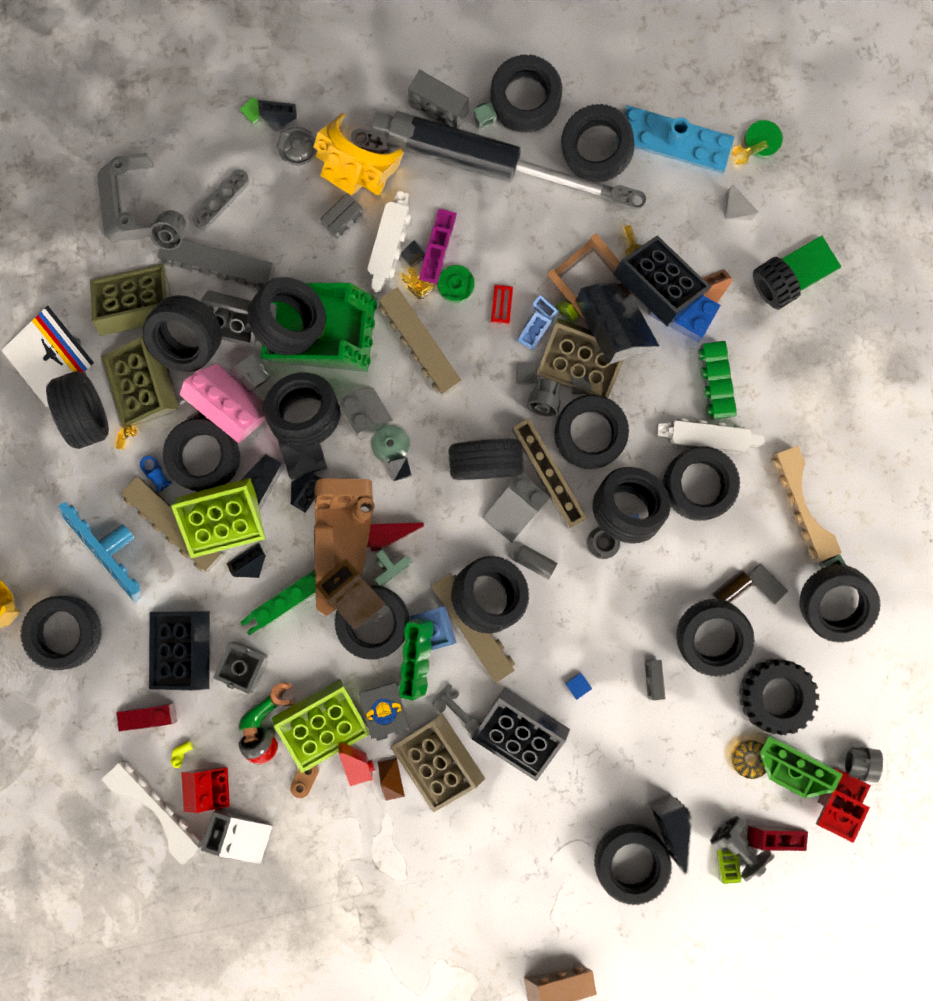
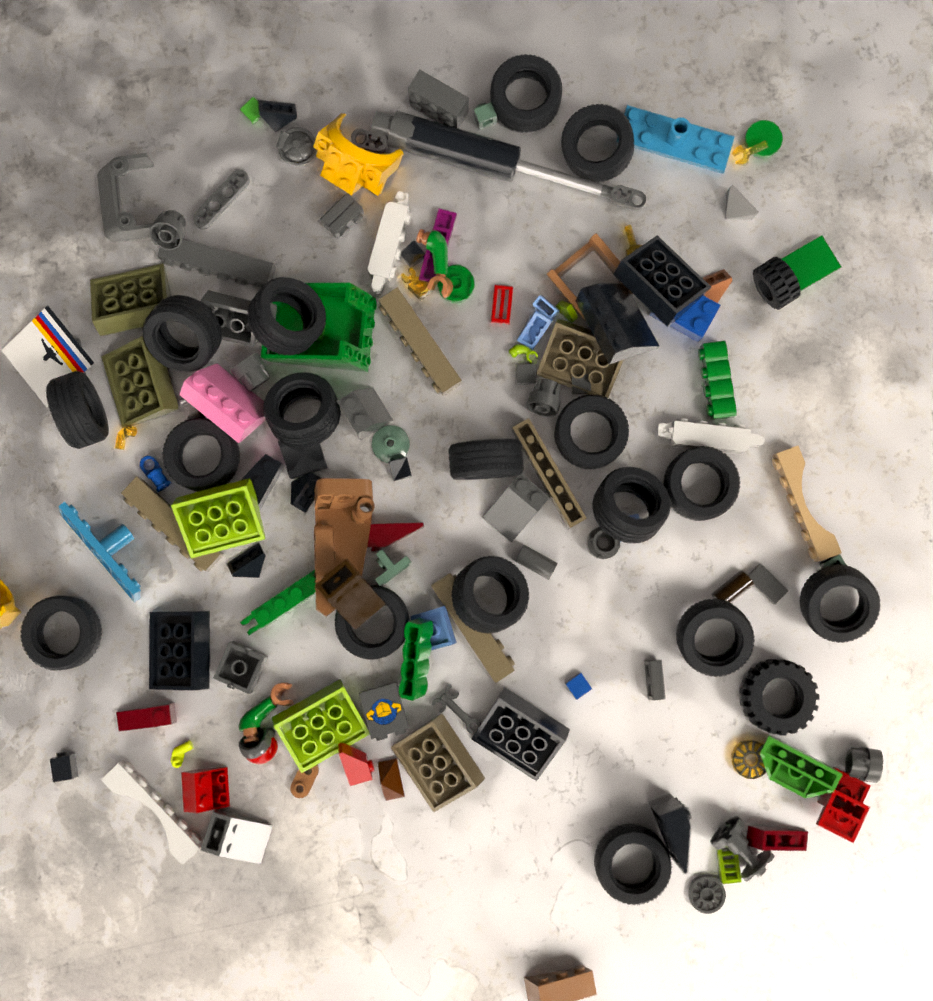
(63, 766): none -> black brick
(438, 247): none -> piece
(522, 349): none -> lime arm
(707, 894): none -> dark grey wheel

